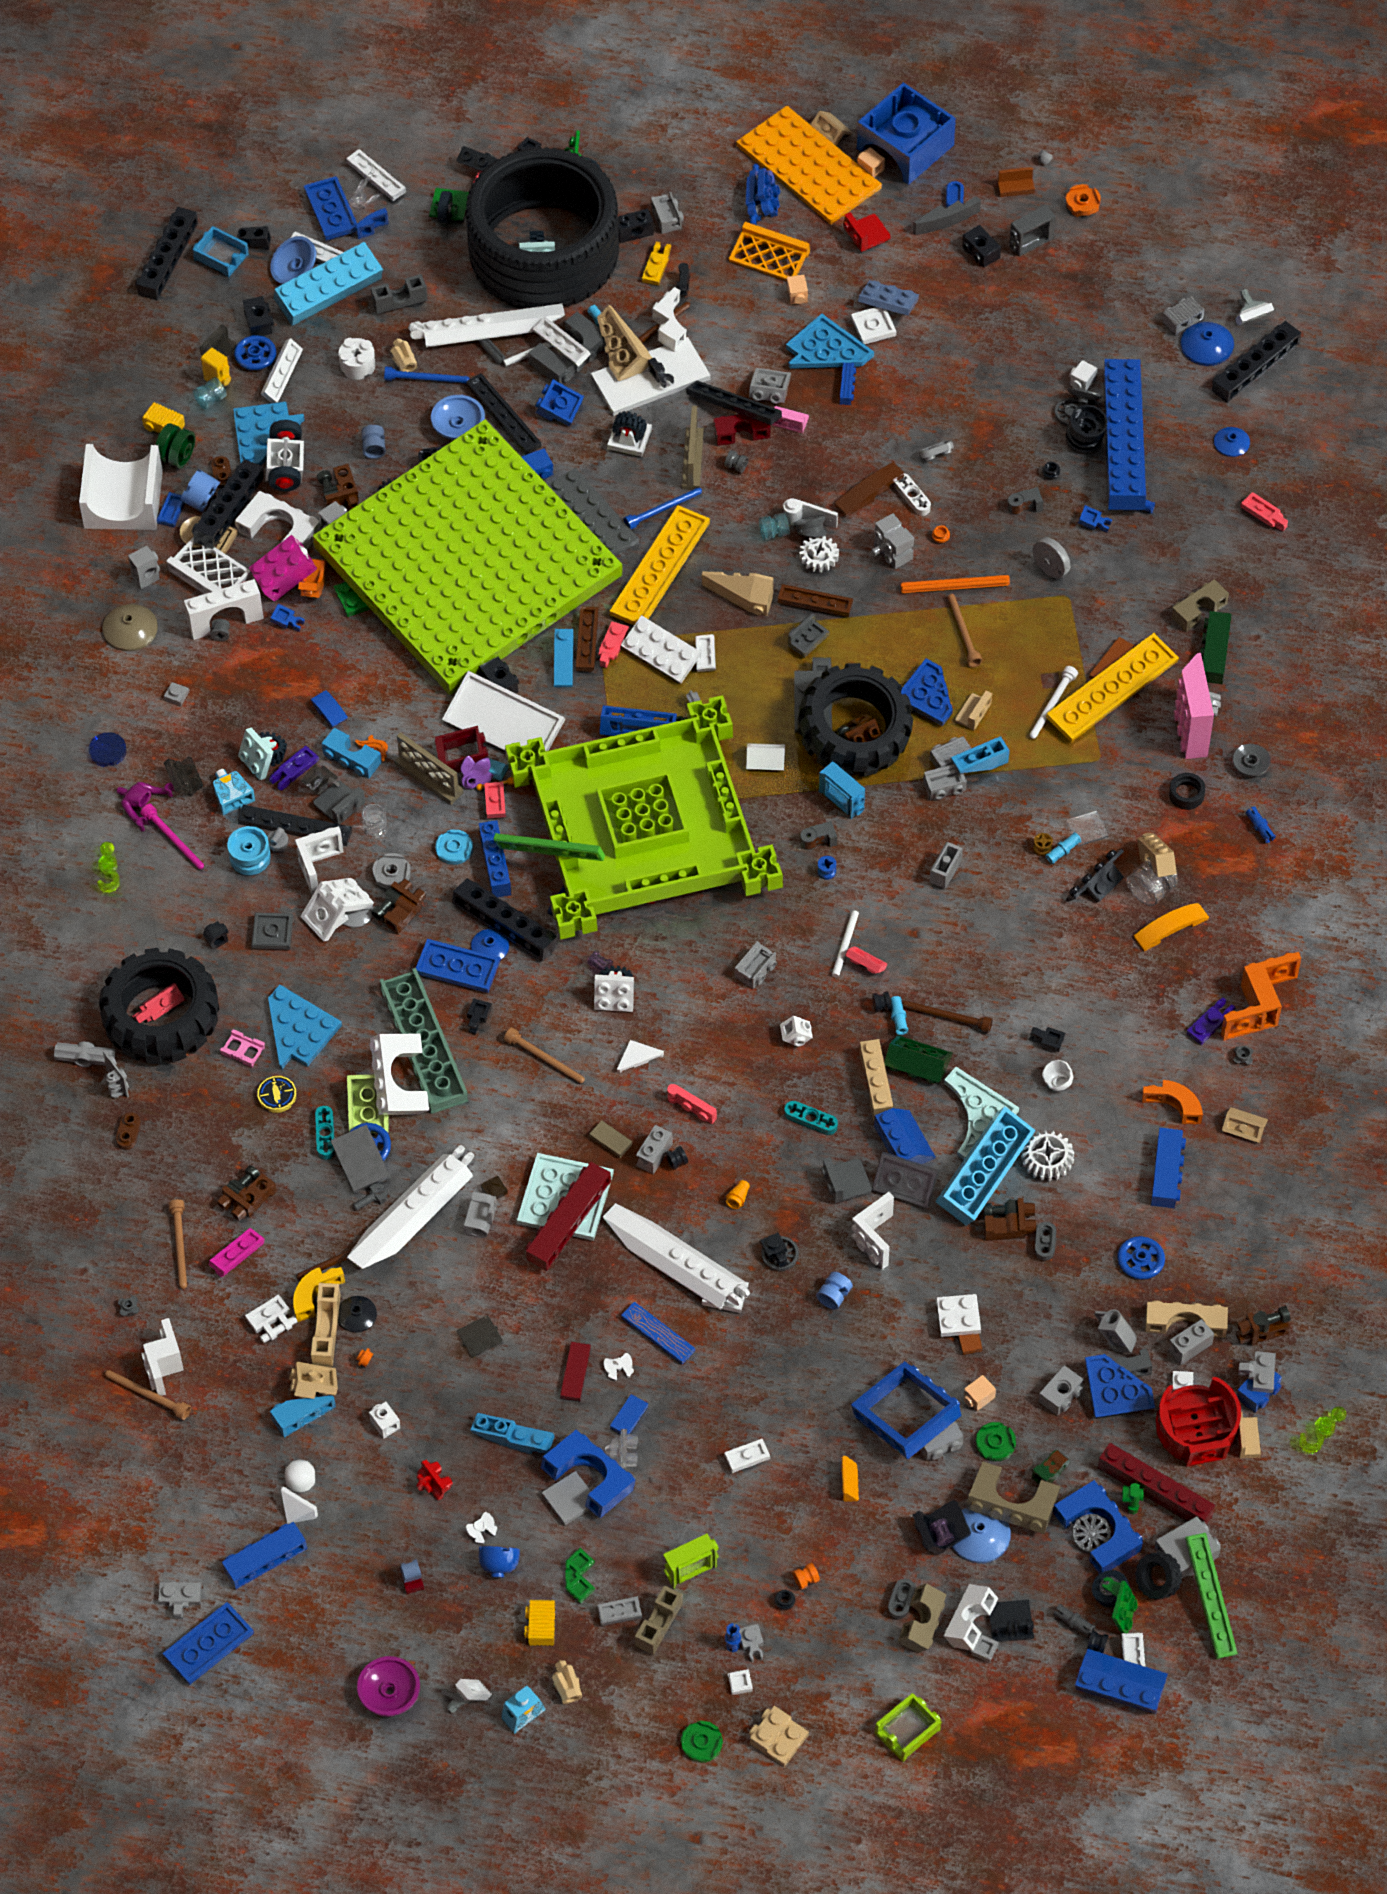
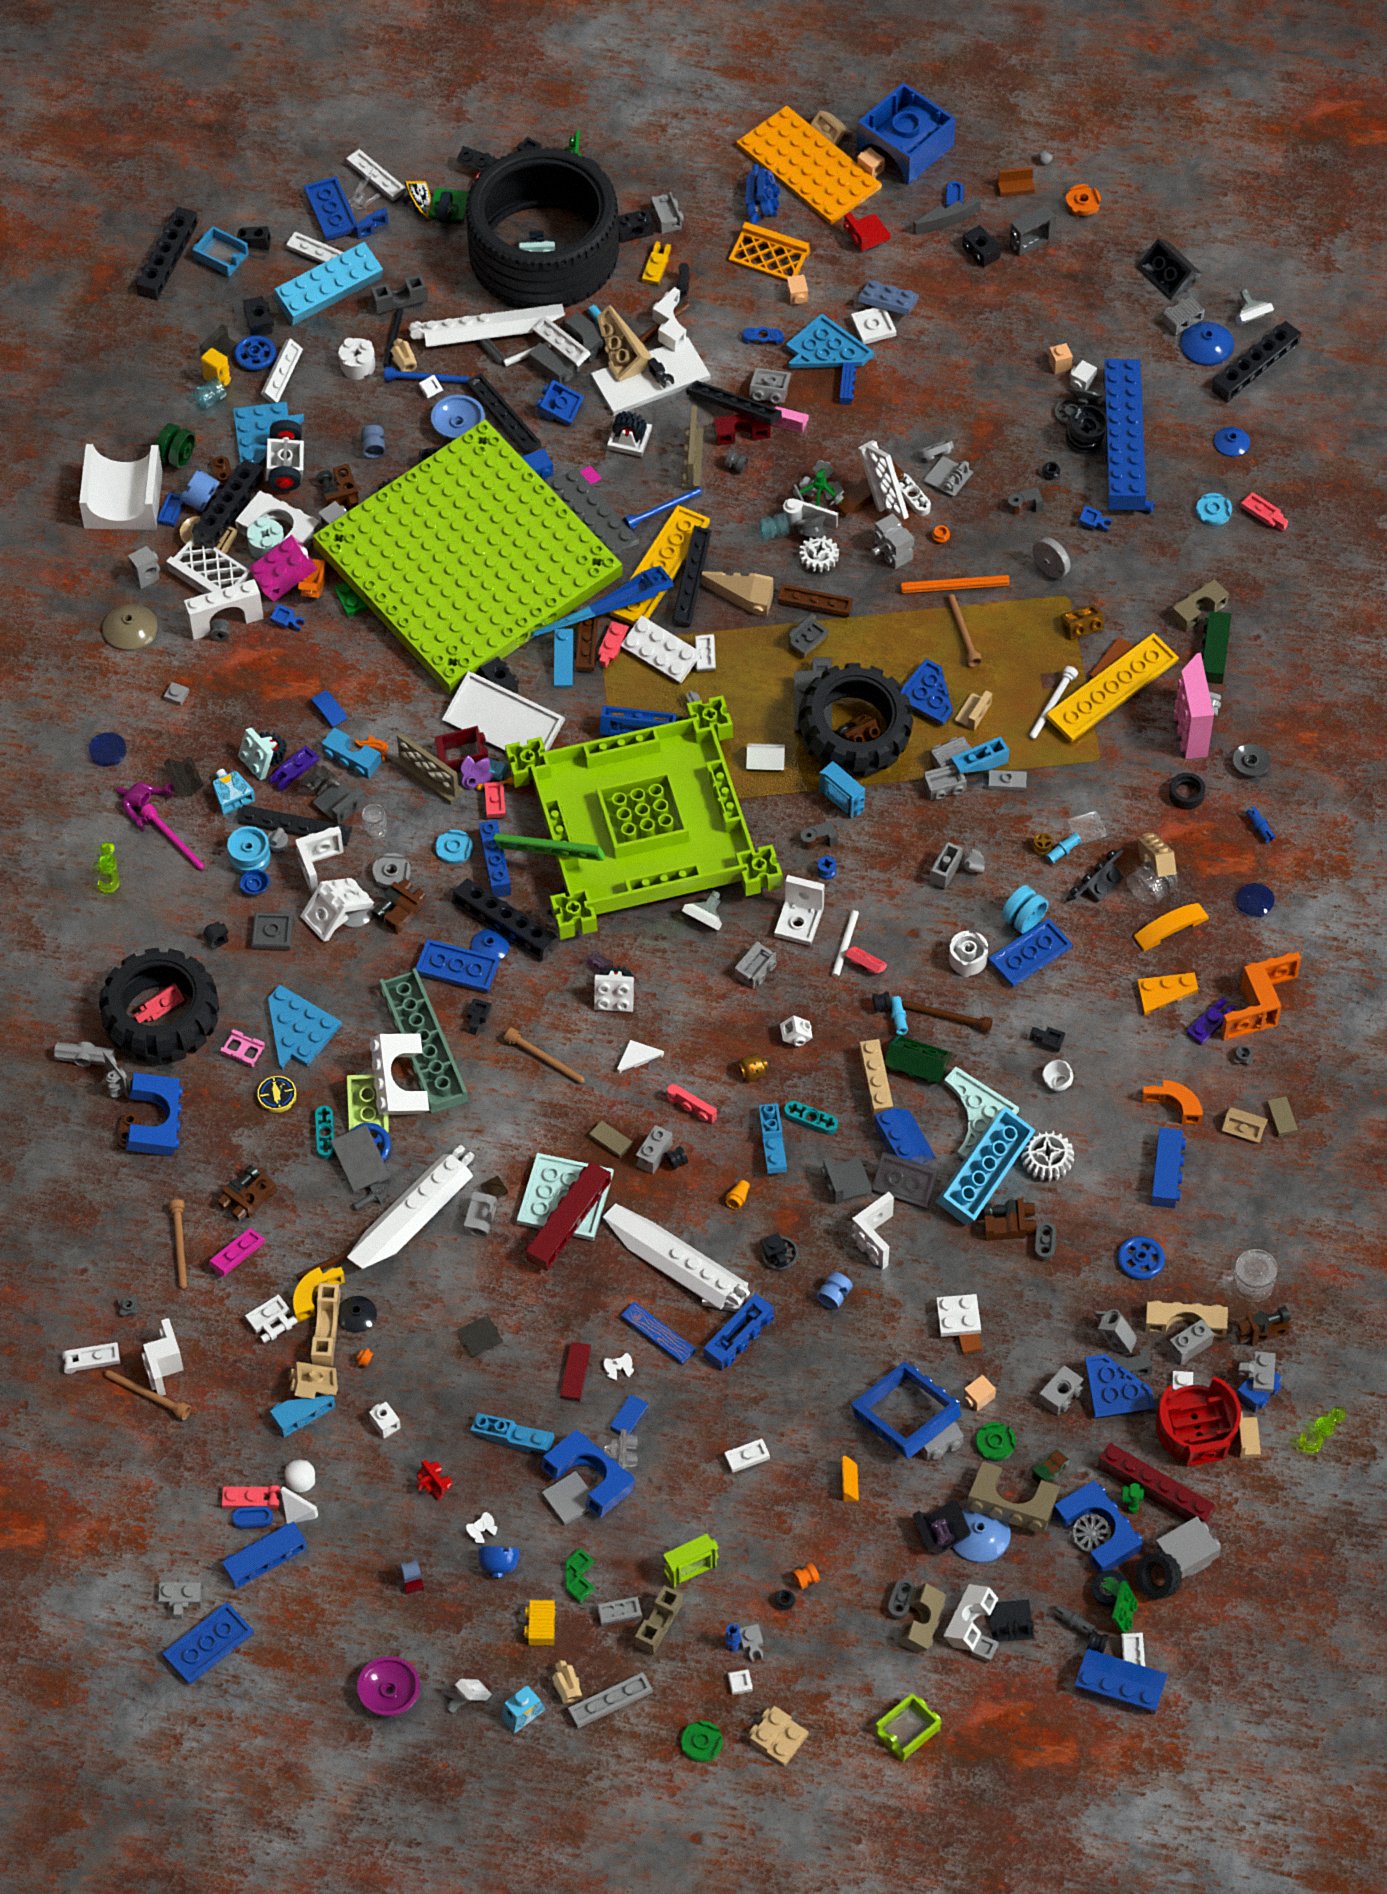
(91, 1357): none -> white plate
(158, 416): yellow brick -> none
(166, 1094): none -> blue arch
(250, 1497): none -> coral plate
(252, 1517): none -> blue tile
(254, 882): none -> blue hat
(264, 536): none -> light aqua brick
(292, 259): medium blue dish -> none
(393, 336): none -> black bar
(419, 196): none -> shield
(430, 387): none -> white tile
(590, 474): none -> dark pink sticker
(610, 1700): none -> light grey plate
(639, 588): none -> blue plate
(691, 576): none -> black plate
(705, 911): none -> piece
(718, 1349): none -> blue brick
(751, 334): none -> blue piece
(752, 1067): none -> pearl gold head
(772, 1138): none -> dark azure slope
(802, 903): none -> white bracket
(810, 487): none -> light grey plant
(882, 479): none -> white fence
(949, 475): none -> light grey hinge
(968, 953): none -> white brick
(974, 861): none -> light grey piece
(1007, 780): none -> light grey plate
(1024, 909): none -> medium azure wheel
(1030, 952): none -> blue plate
(1060, 358): none -> light nougat brick
(1083, 621): none -> pearl gold bracket
(1162, 990): none -> light orange wing
(1168, 268): none -> black slope
(1211, 1595): bright green tile -> none
(1213, 509): none -> medium azure tile
(1254, 1284): none -> clear wheel
(1255, 899): none -> clear blue dish
(1282, 1116): none -> dark tan tile

